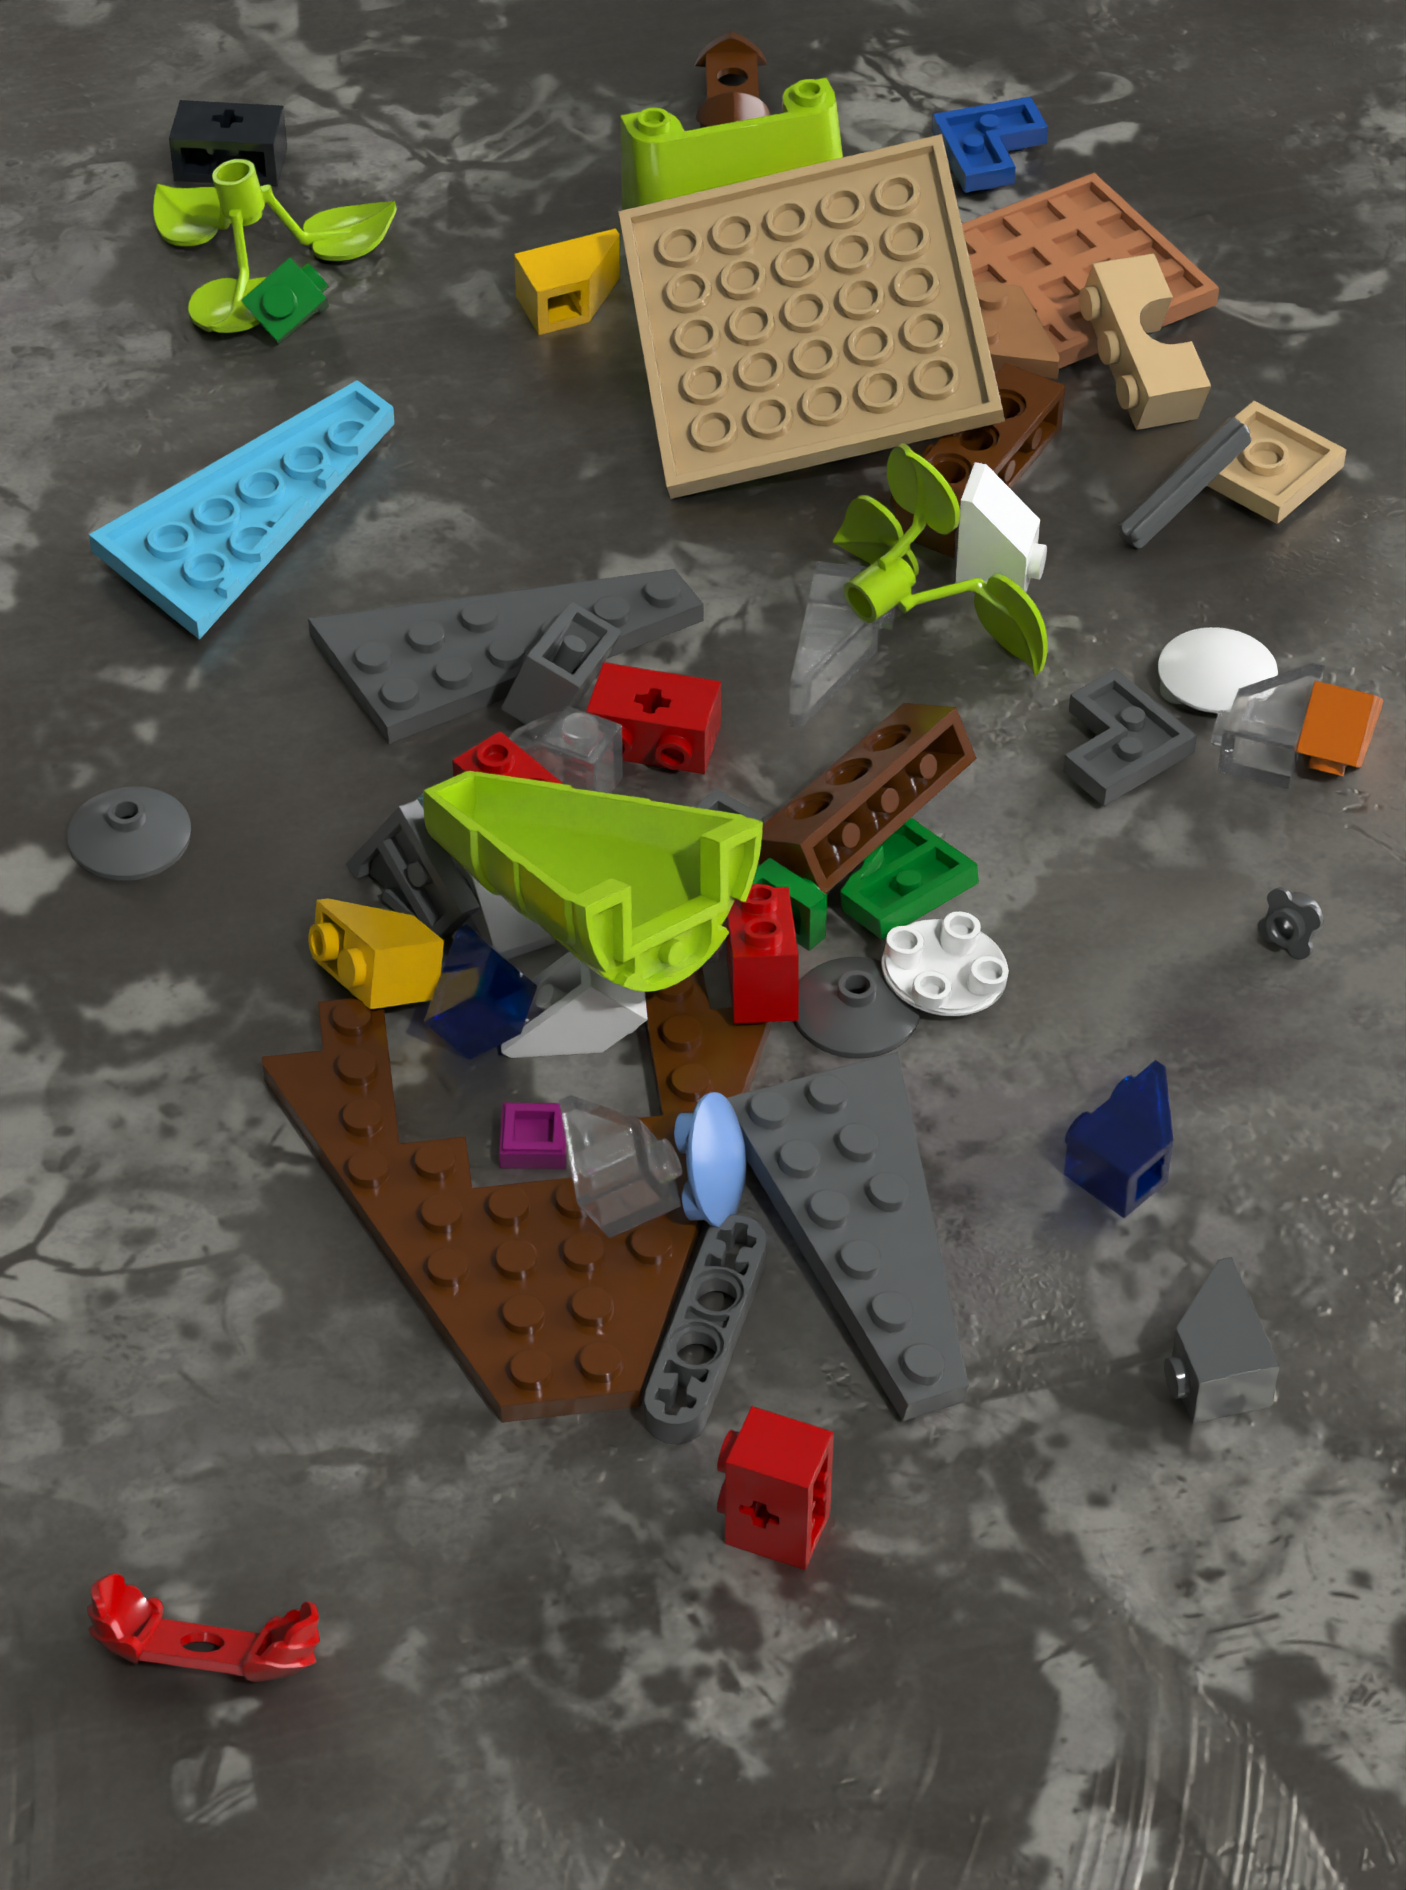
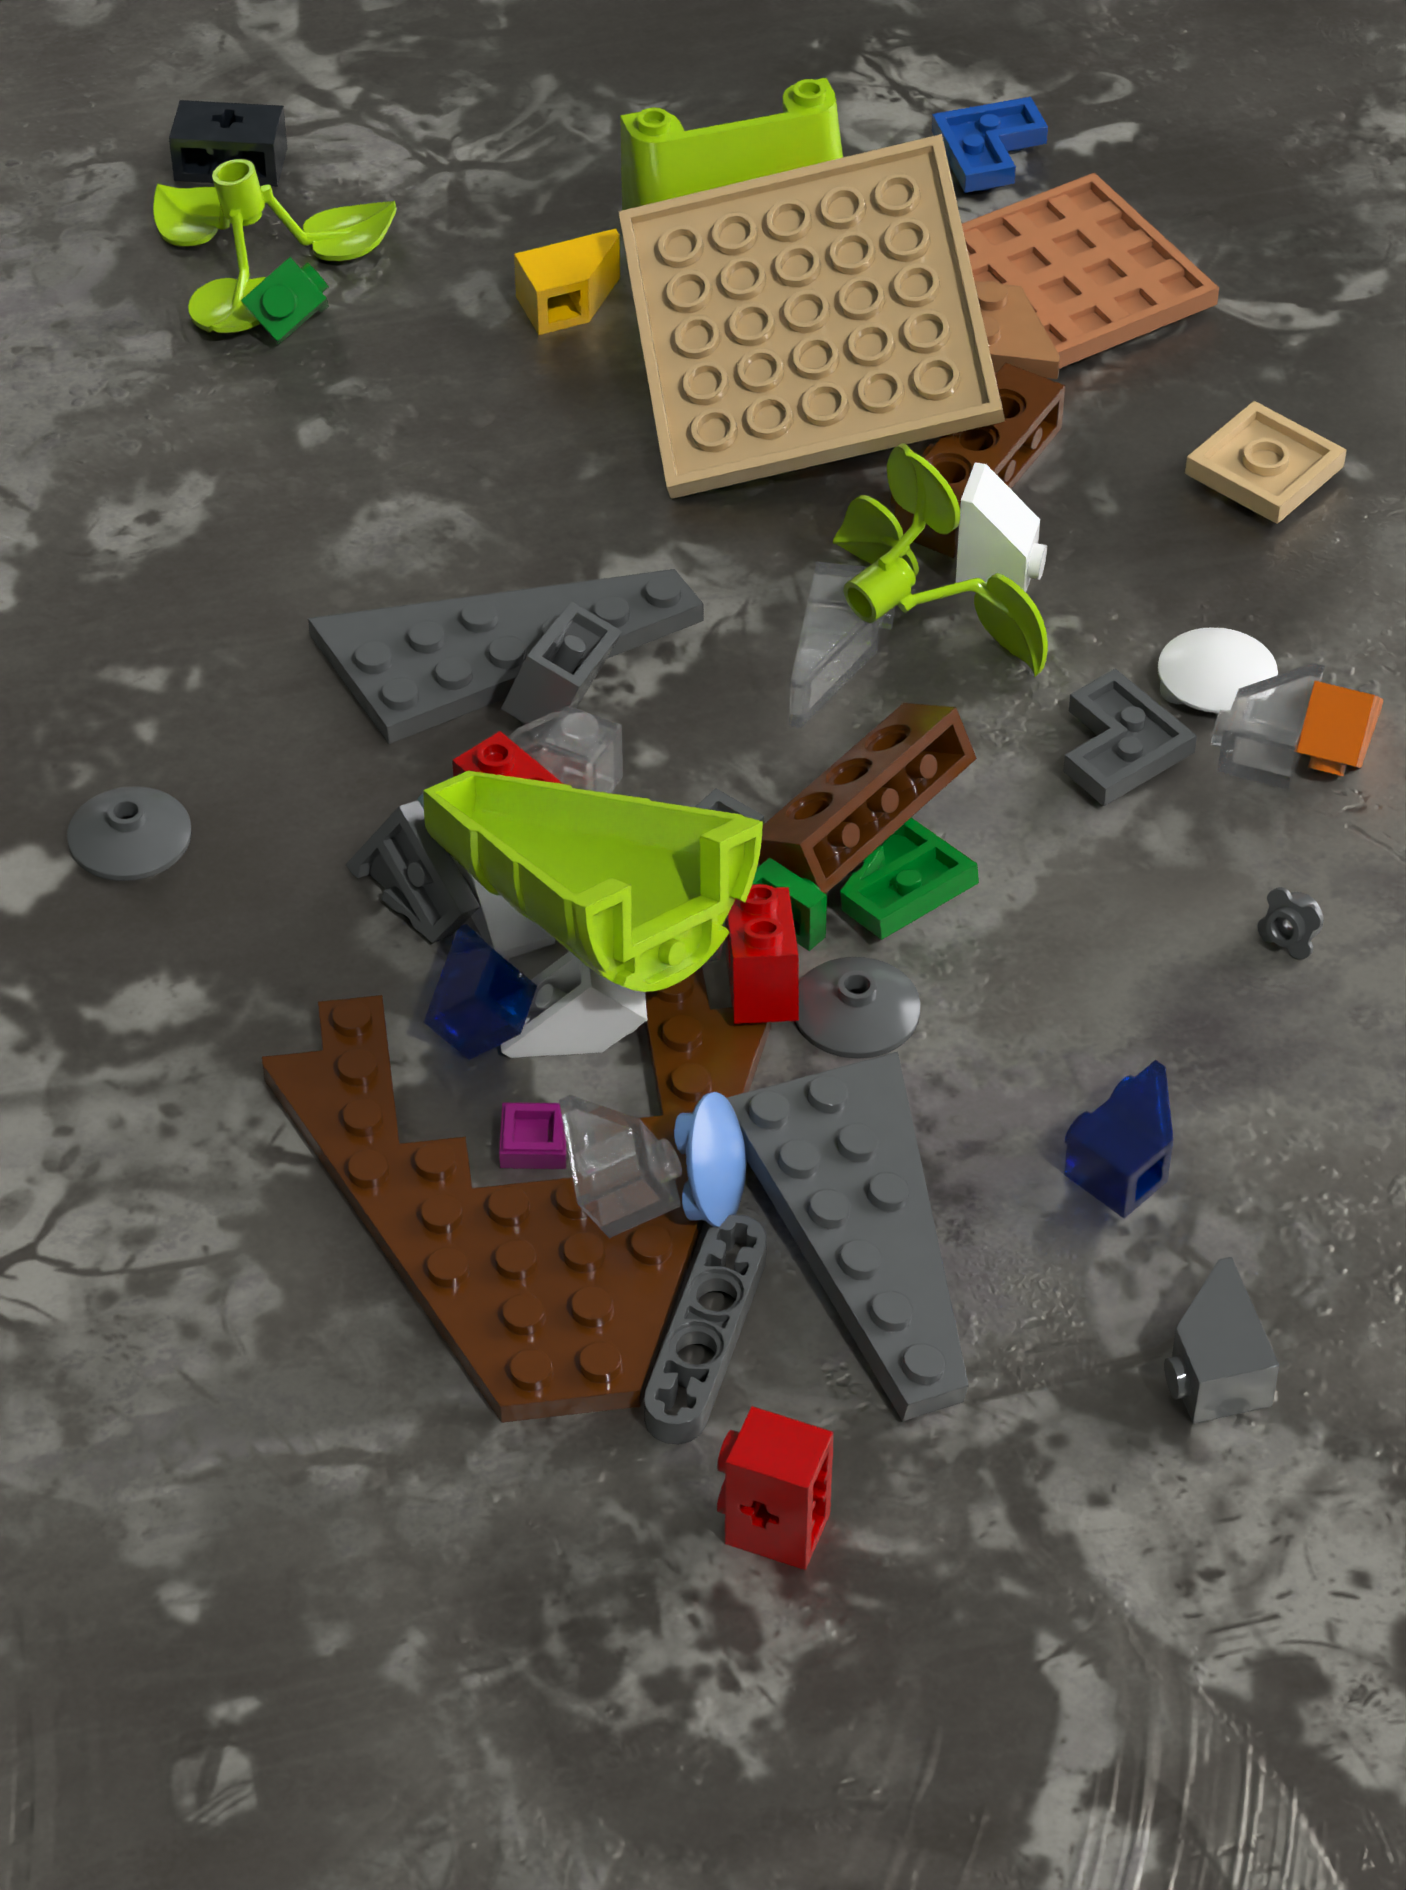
(135, 1631): red piece -> none
(225, 523): medium azure wing -> none
(376, 952): yellow slope -> none
(663, 715): red brick -> none
(724, 103): reddish brown piece -> none
(945, 965): white dish -> none
(1152, 378): tan arch -> none
(1184, 483): dark grey axle -> none

